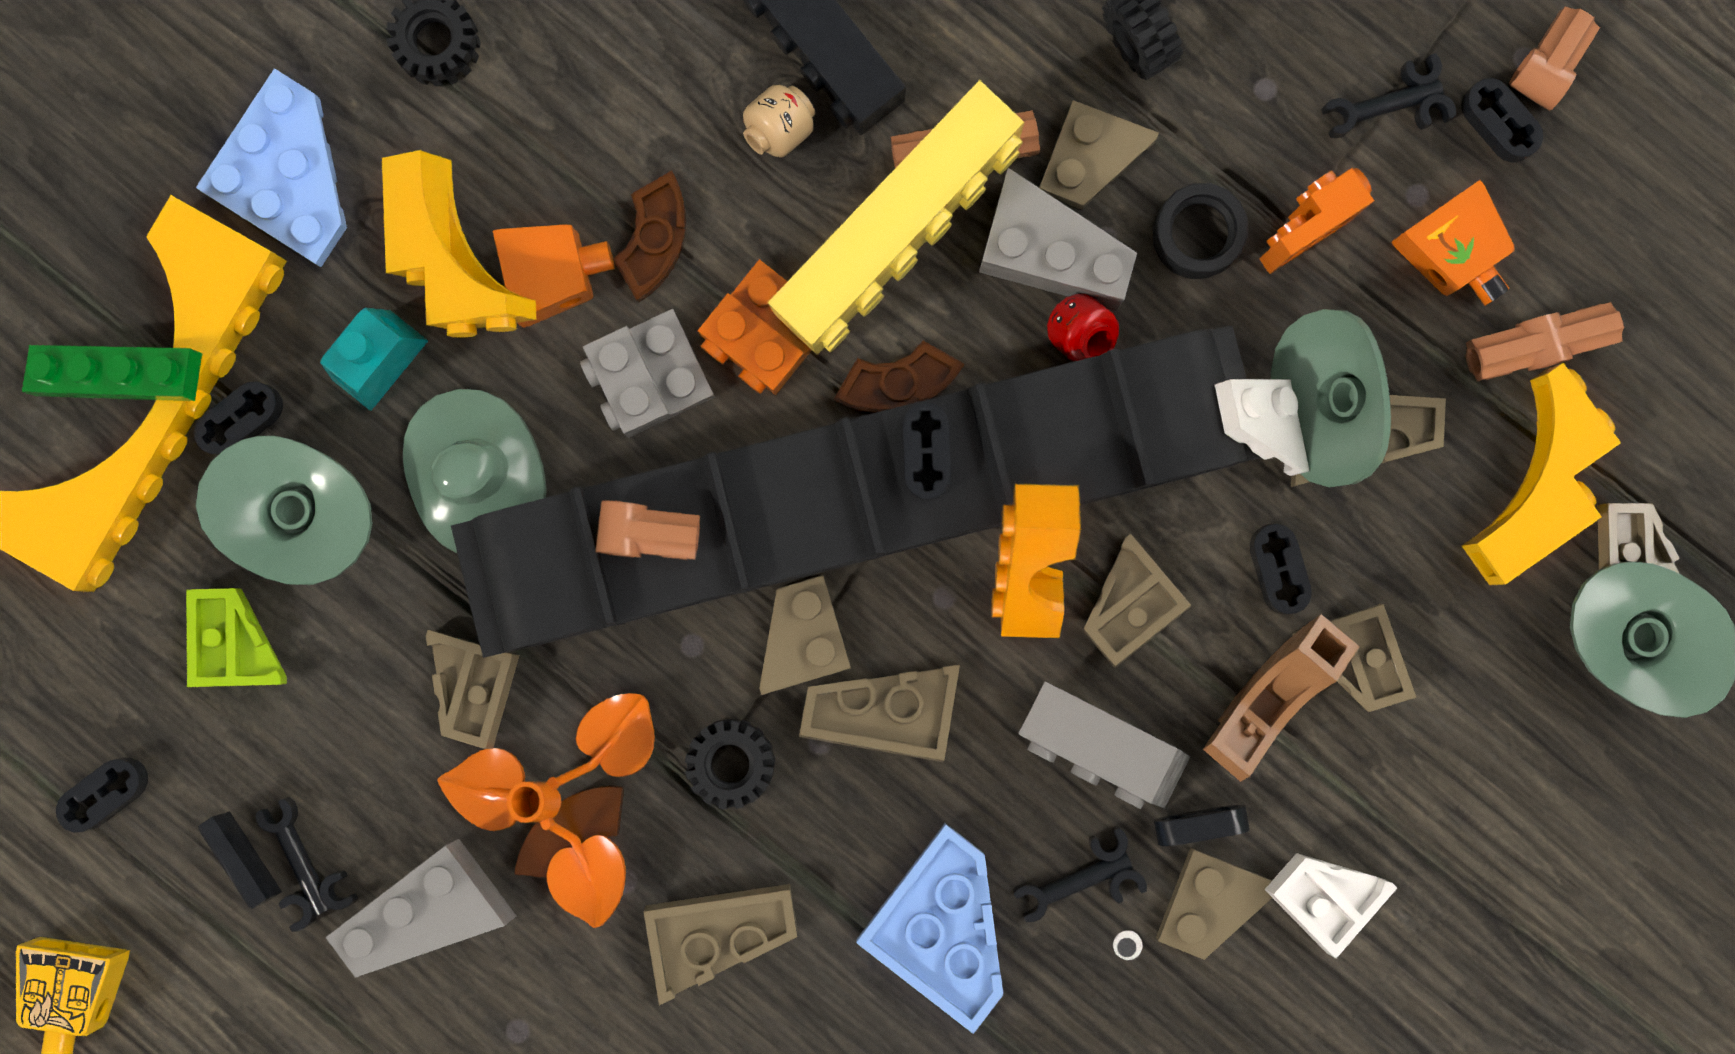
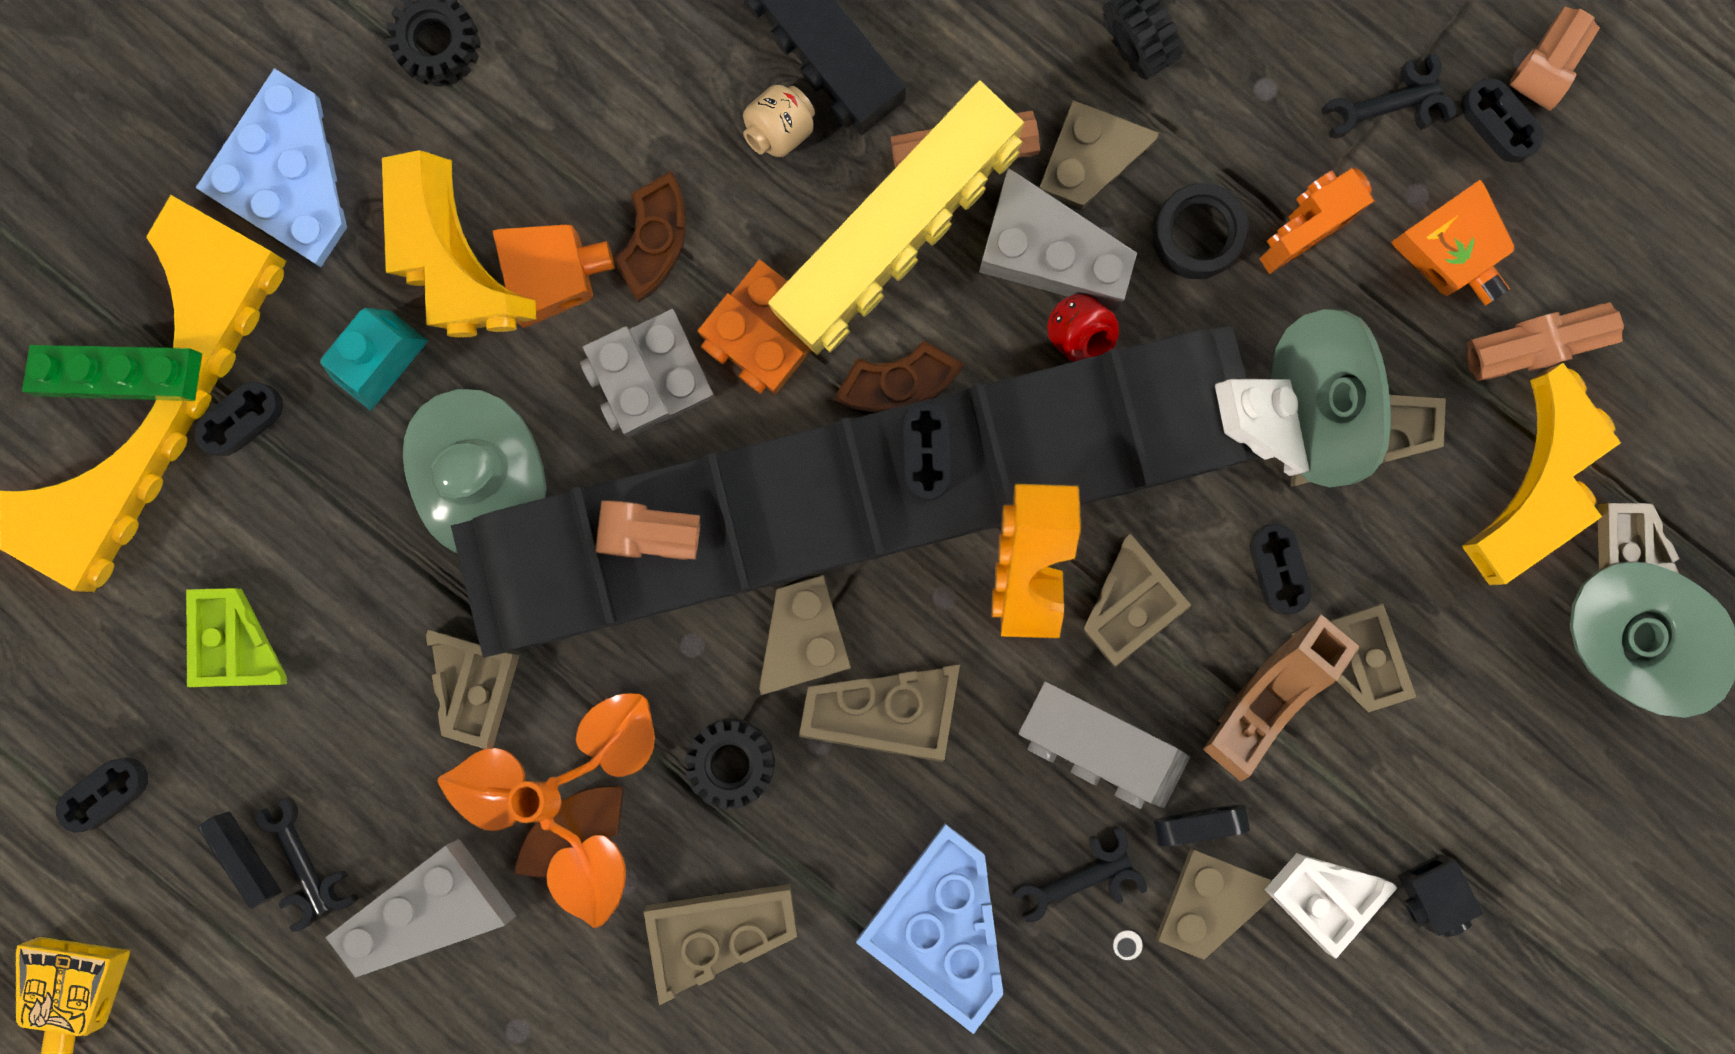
(284, 510): sand green hat -> none
(1439, 897): none -> black brick

